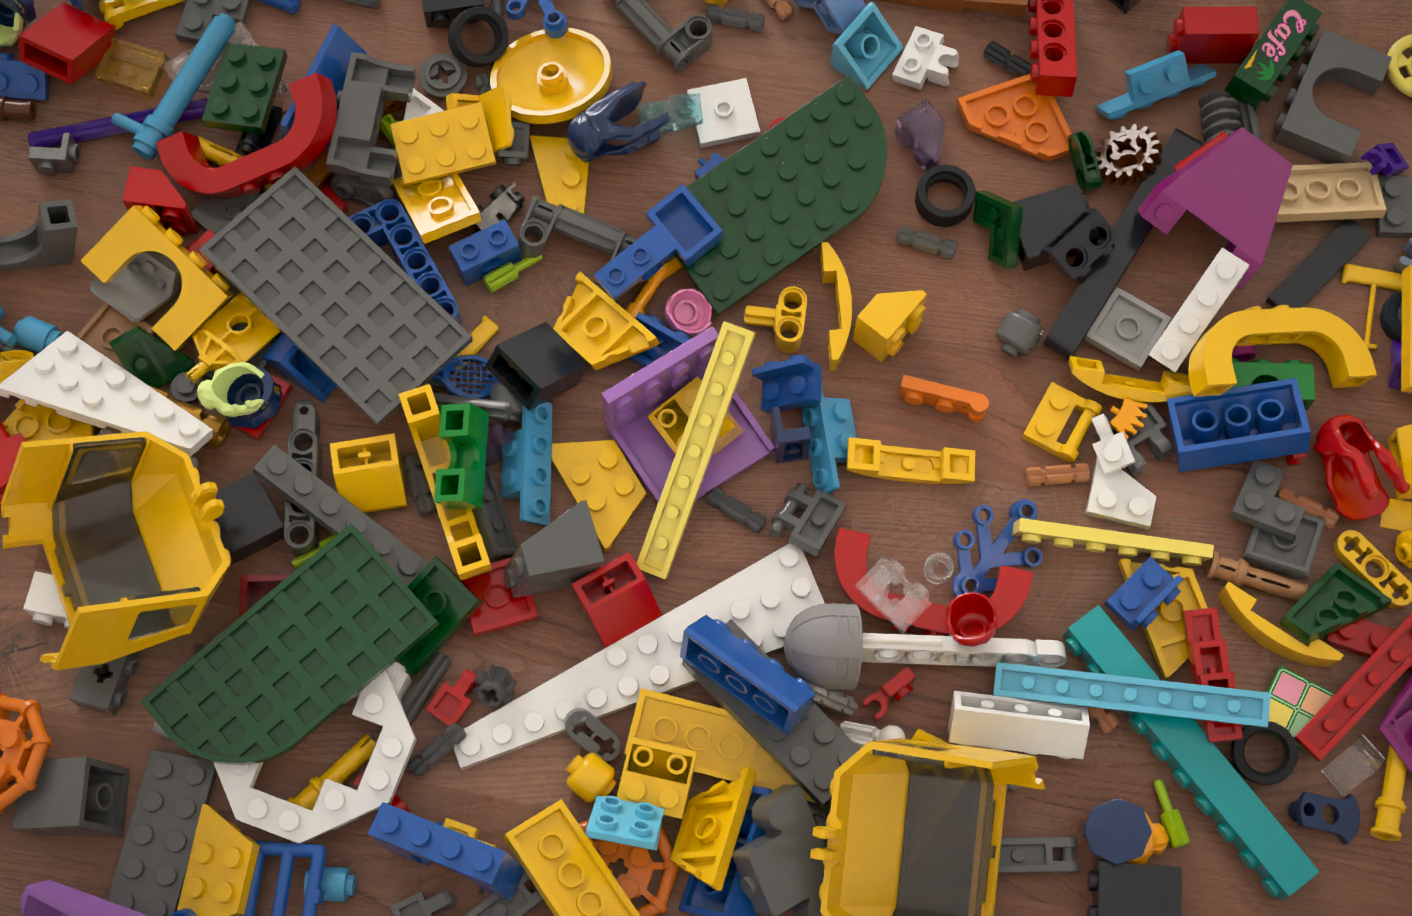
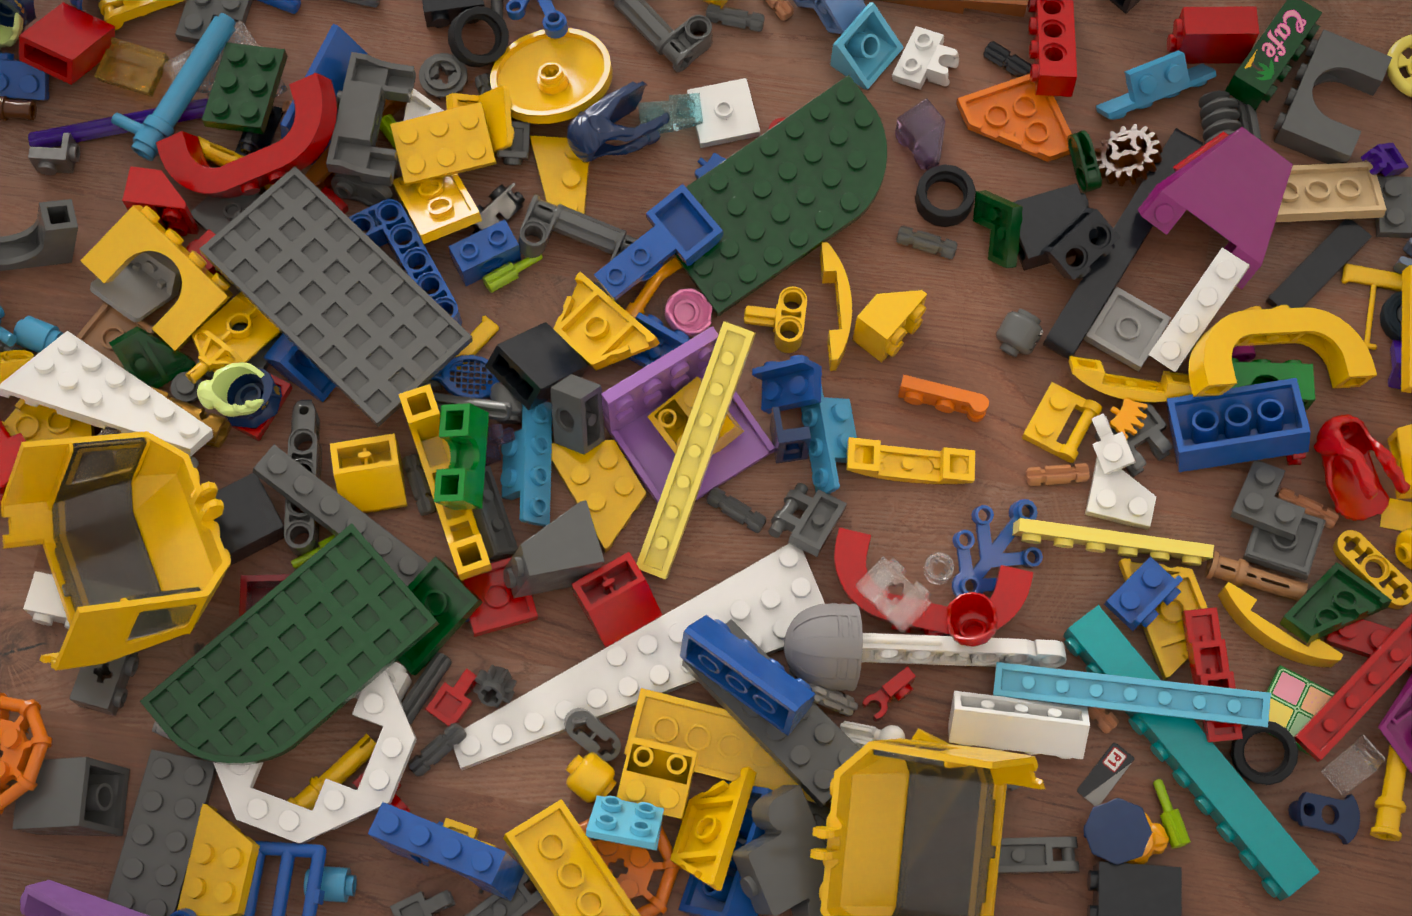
(577, 414): none -> dark grey brick
(1105, 774): none -> sticker

